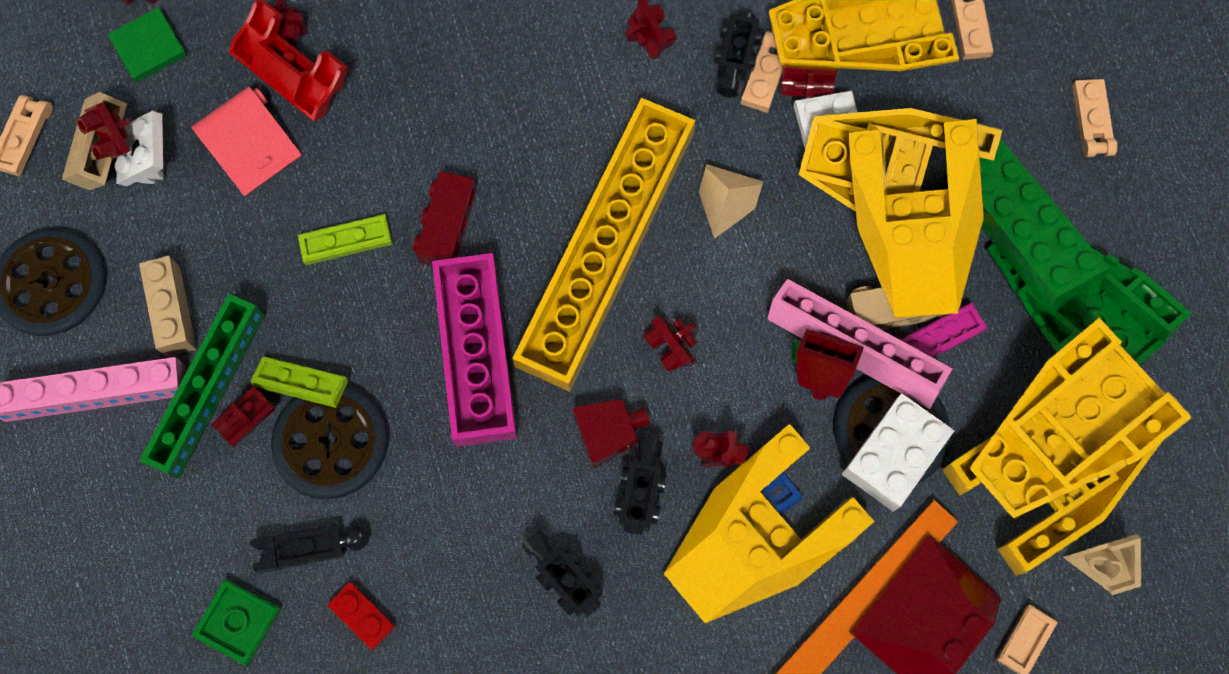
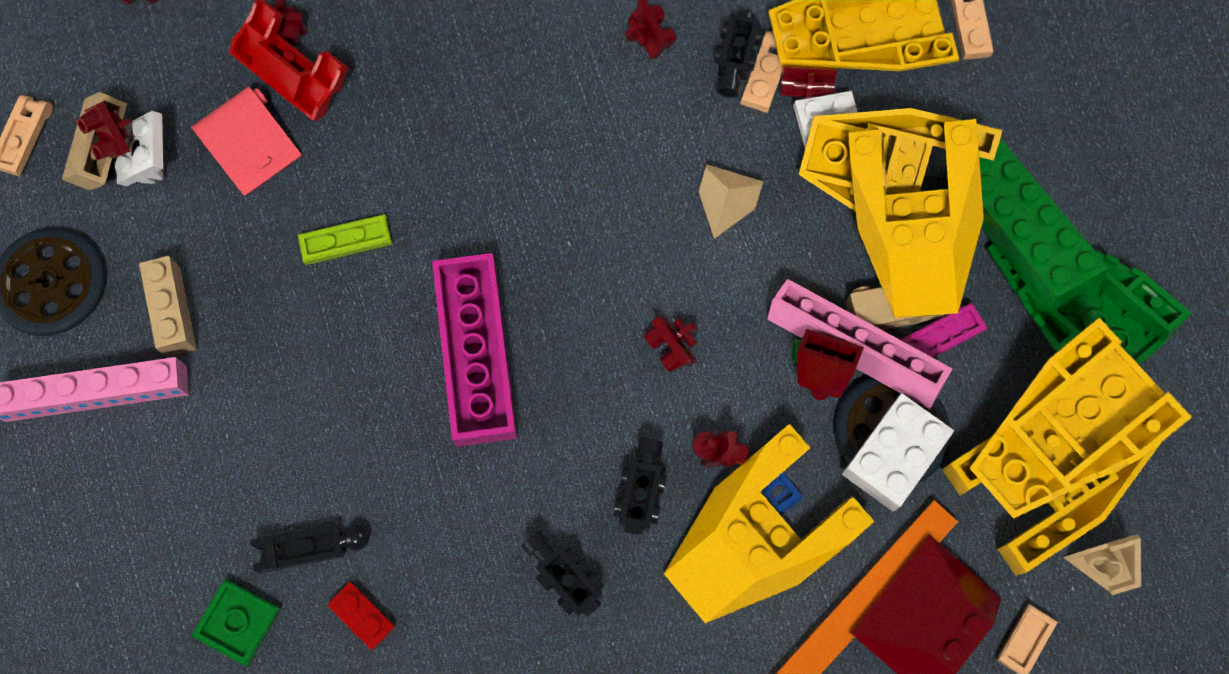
(147, 45): green tile -> none
(202, 386): green brick -> none
(243, 416): dark red hips -> none
(299, 381): lime tile -> none
(327, 483): wedge -> none
(445, 218): dark red brick -> none
(604, 245): yellow brick -> none
(608, 429): dark red torso -> none
(1093, 118): light nougat plate -> none

